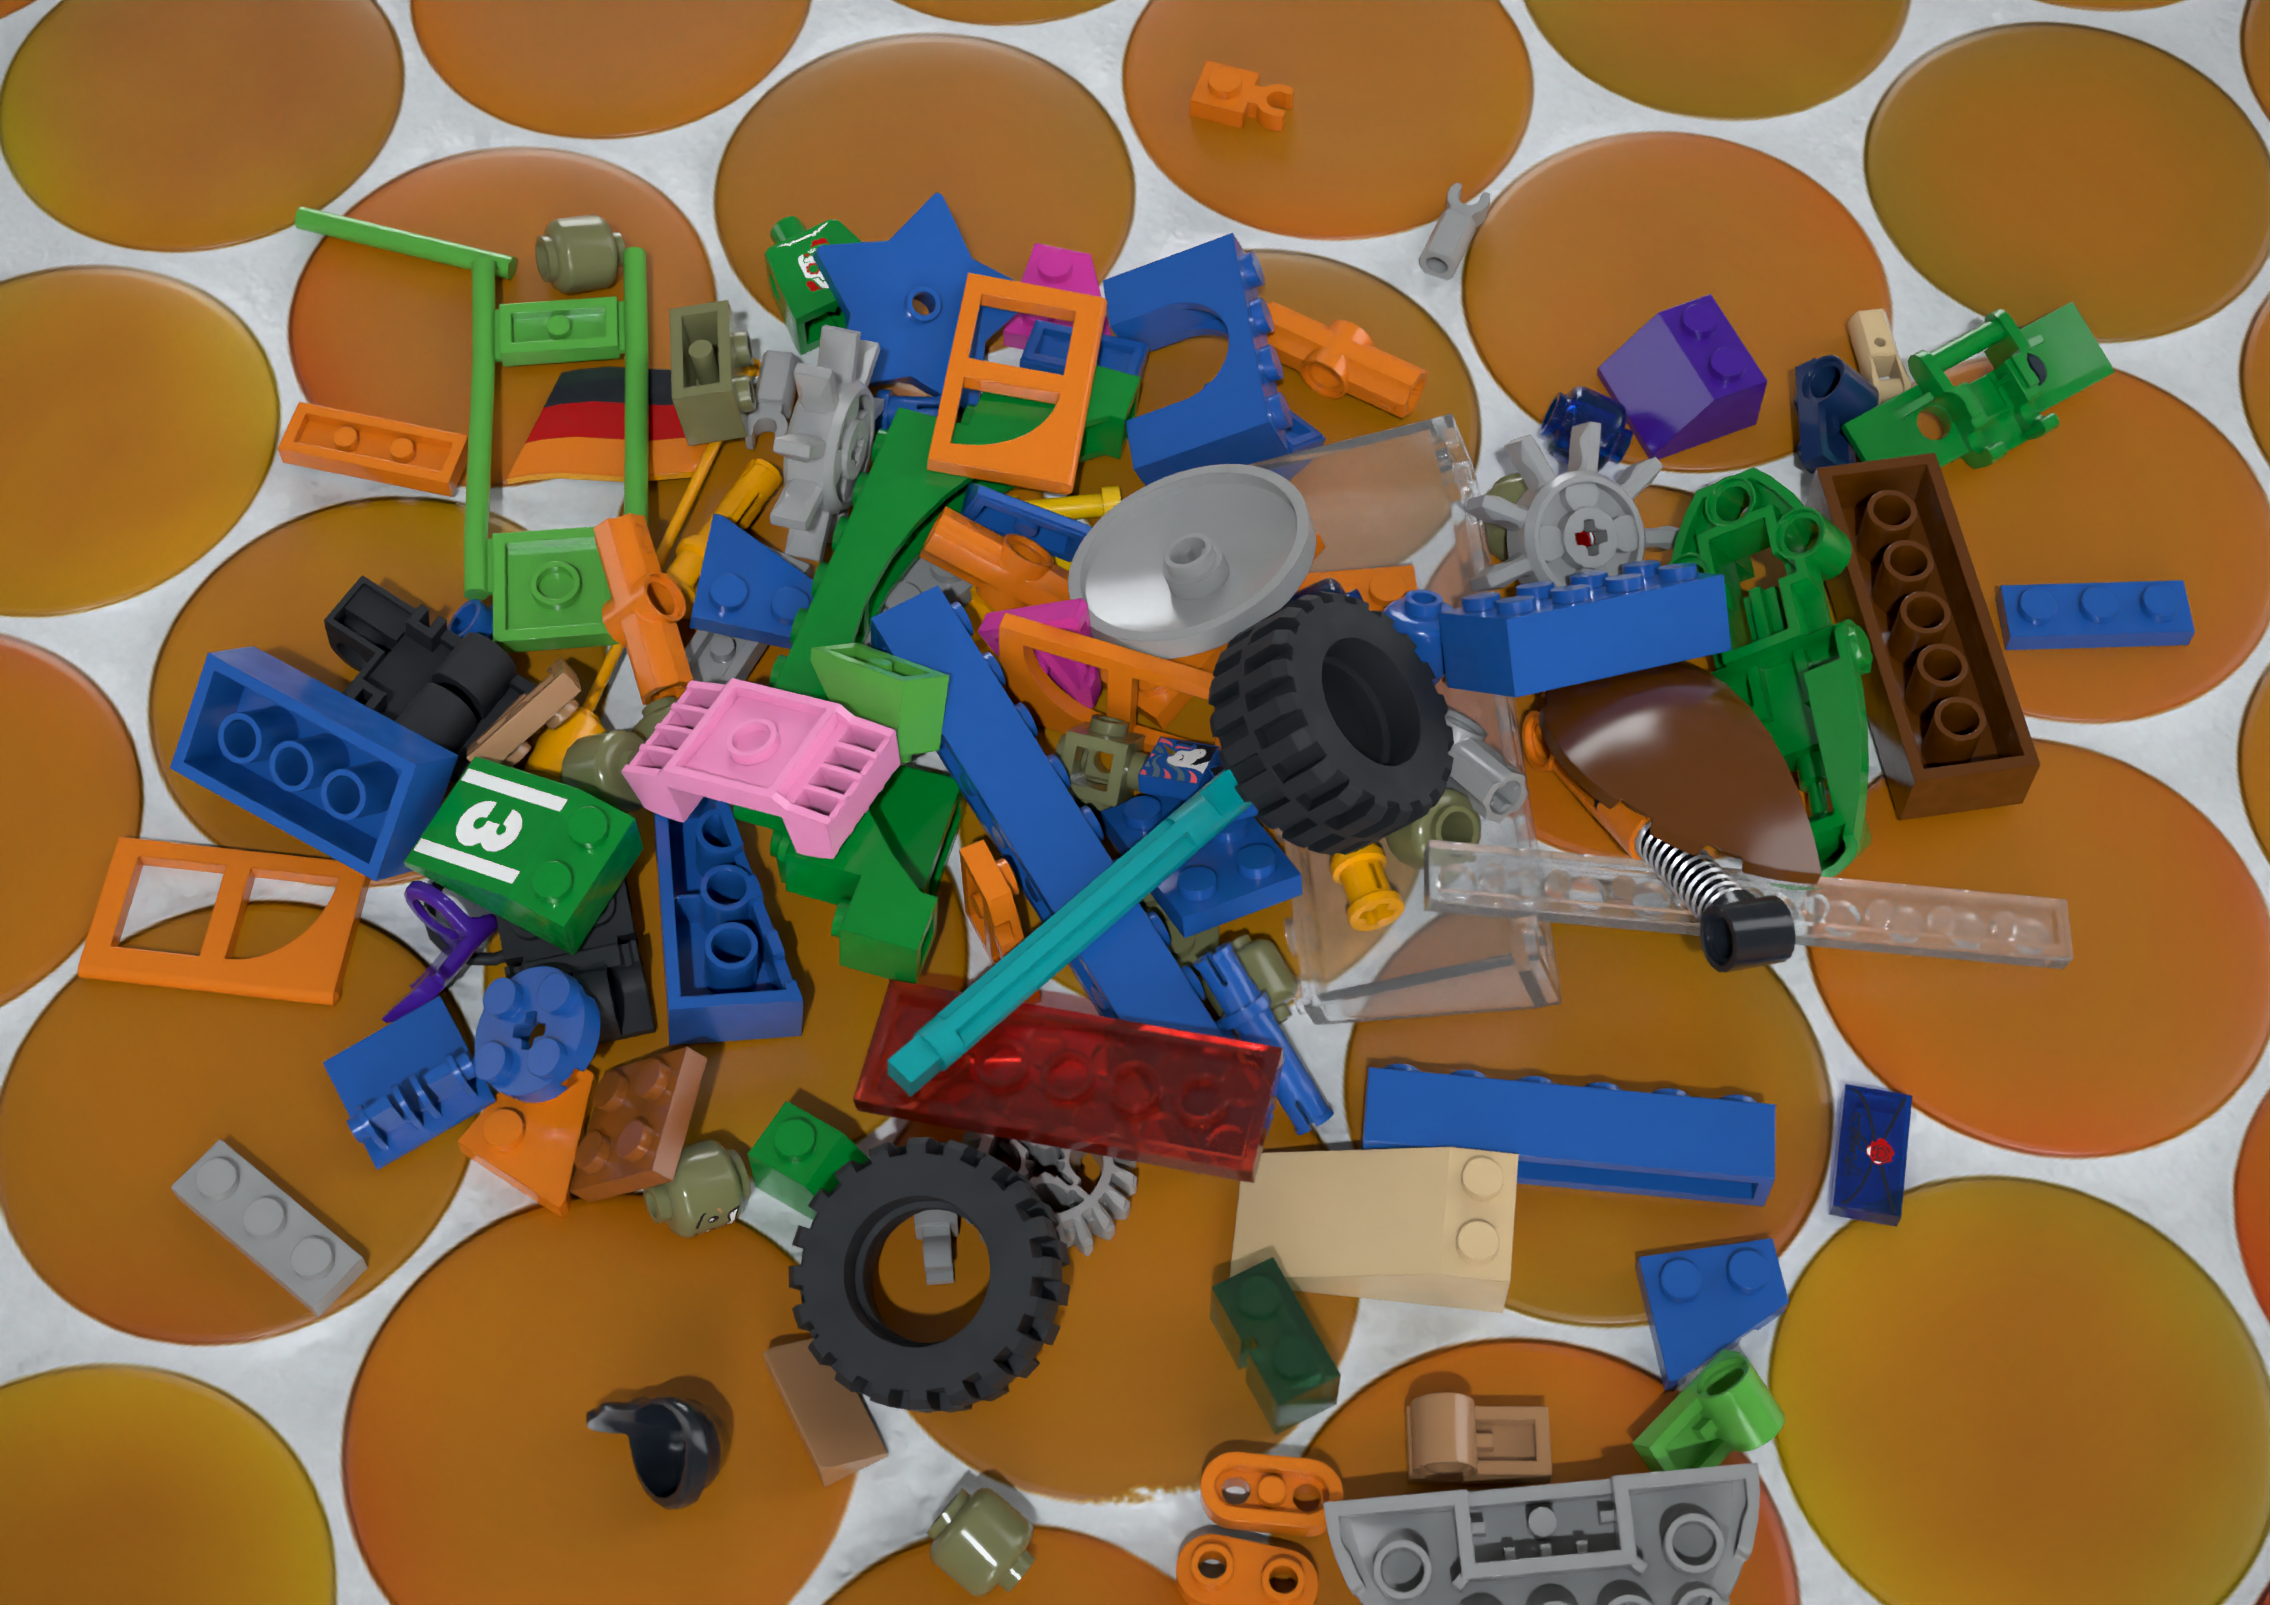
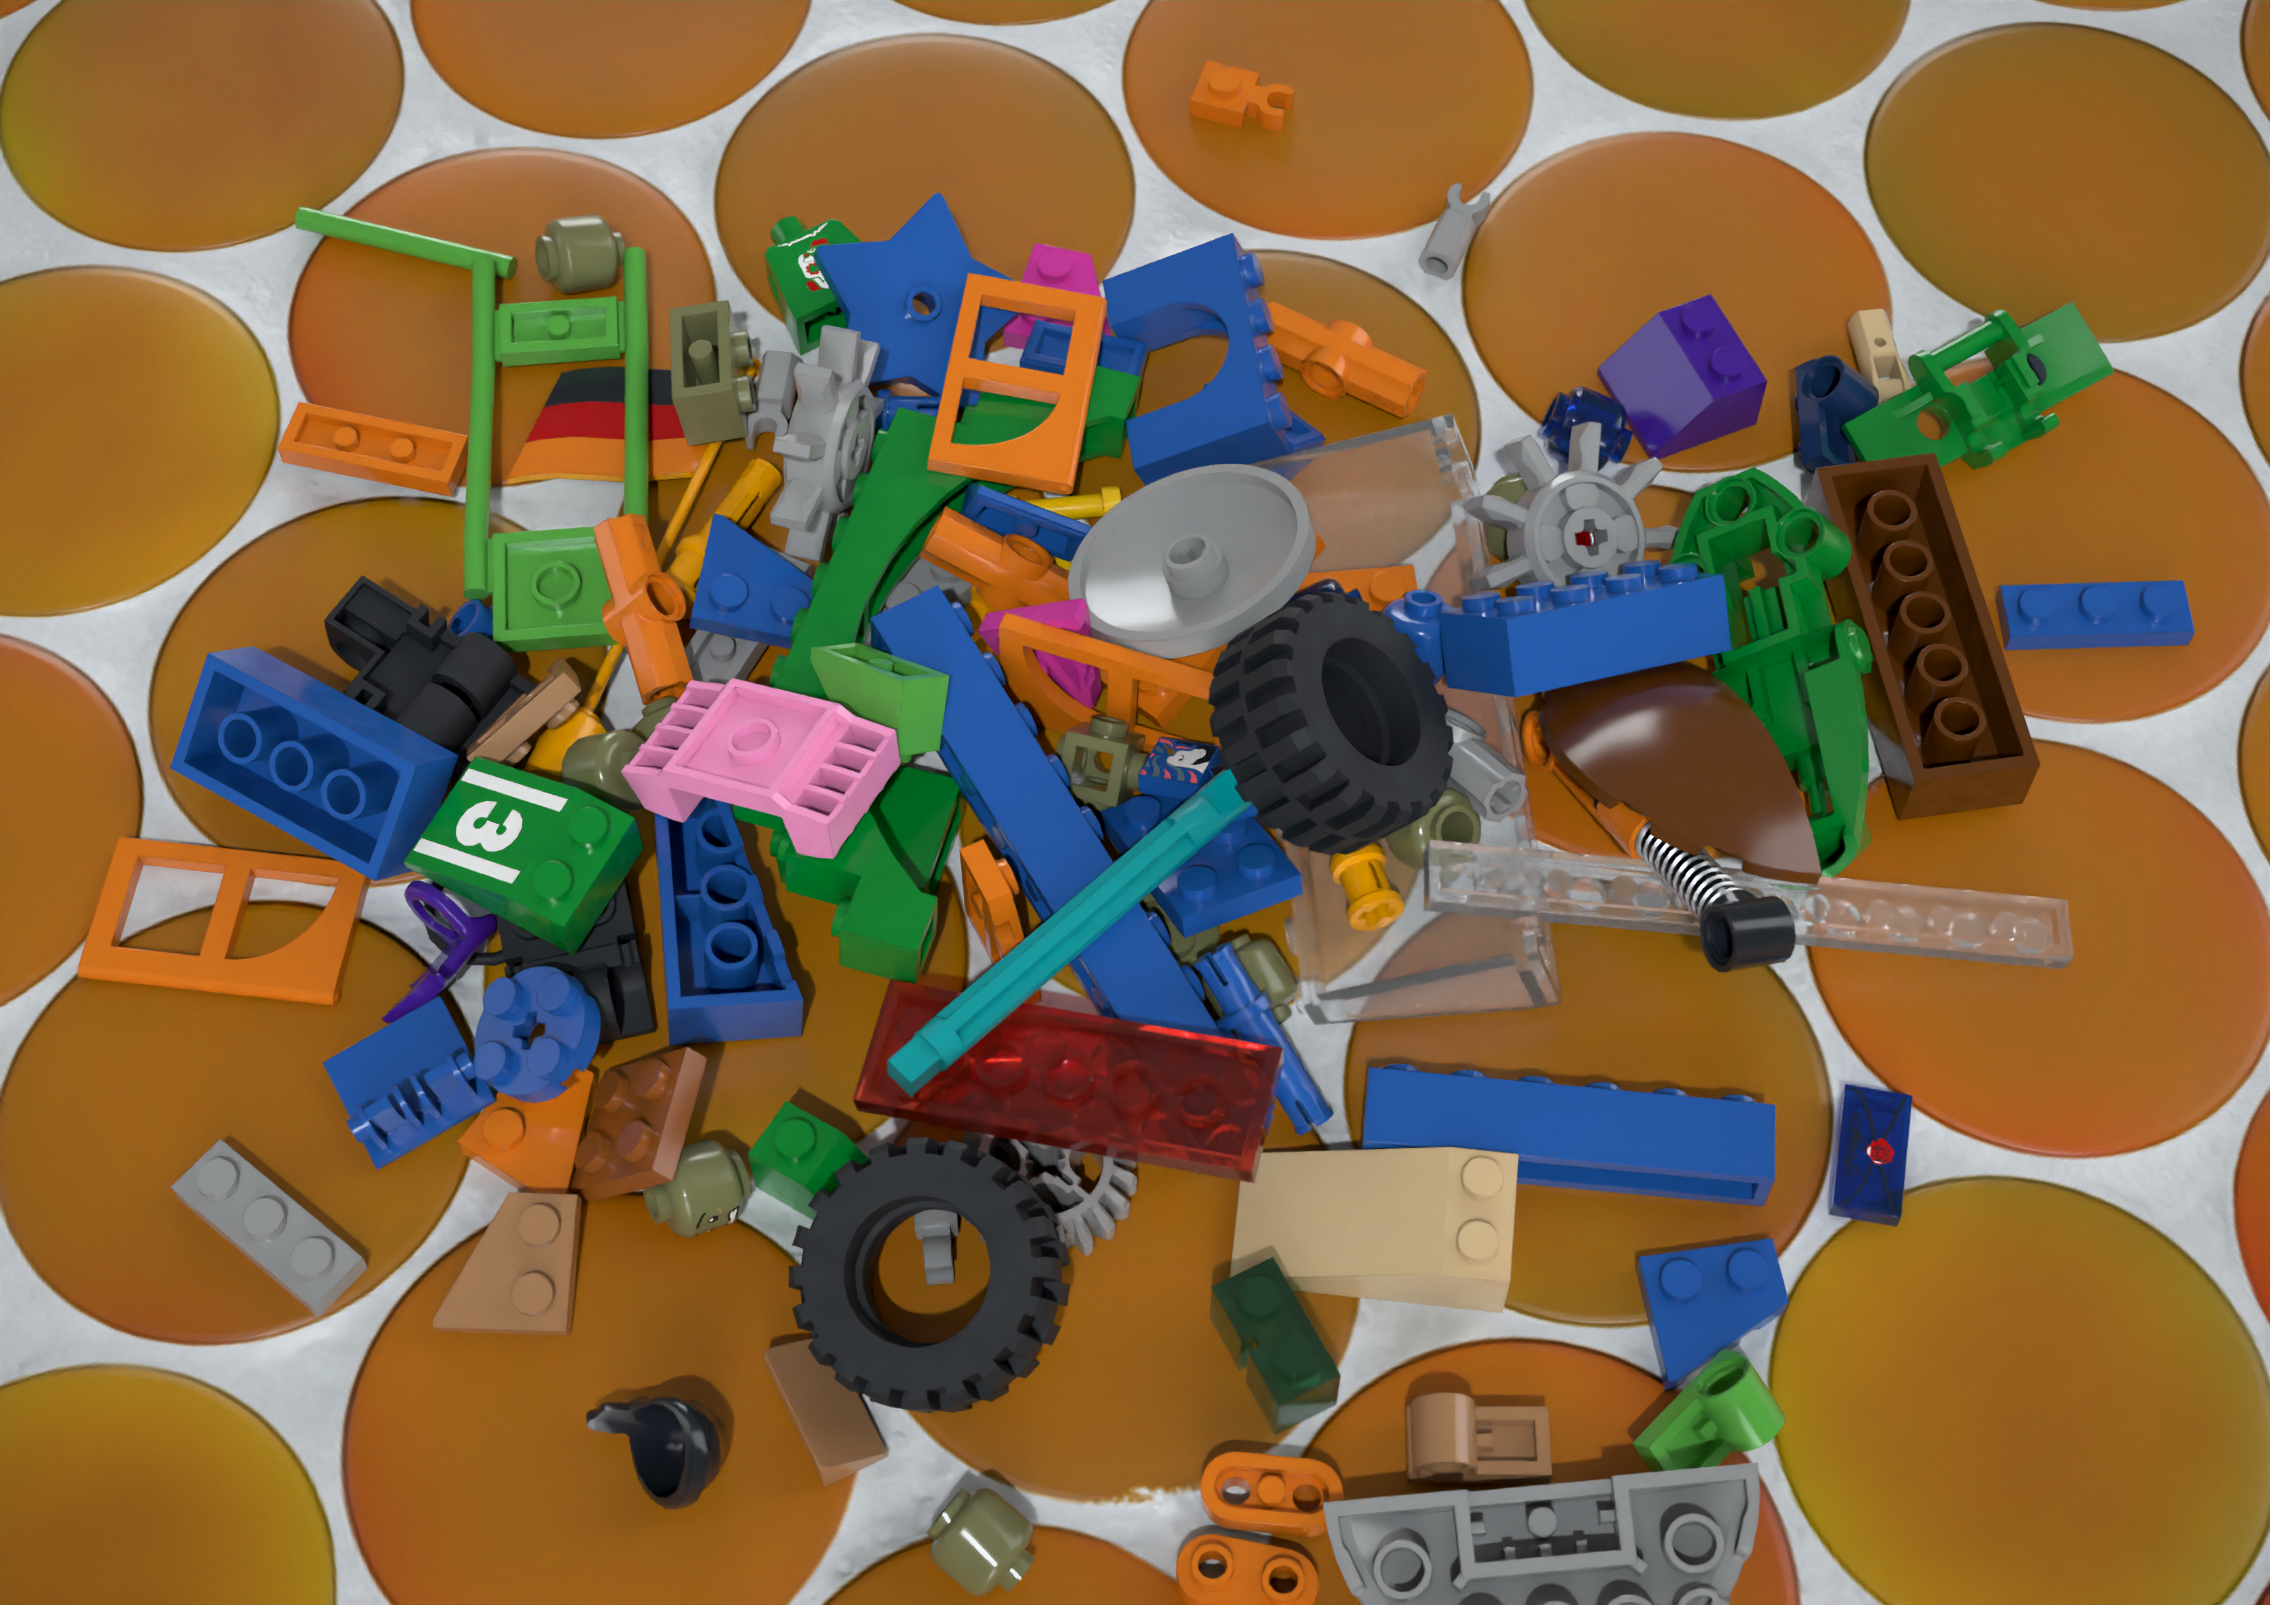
(519, 1271): none -> medium nougat wing

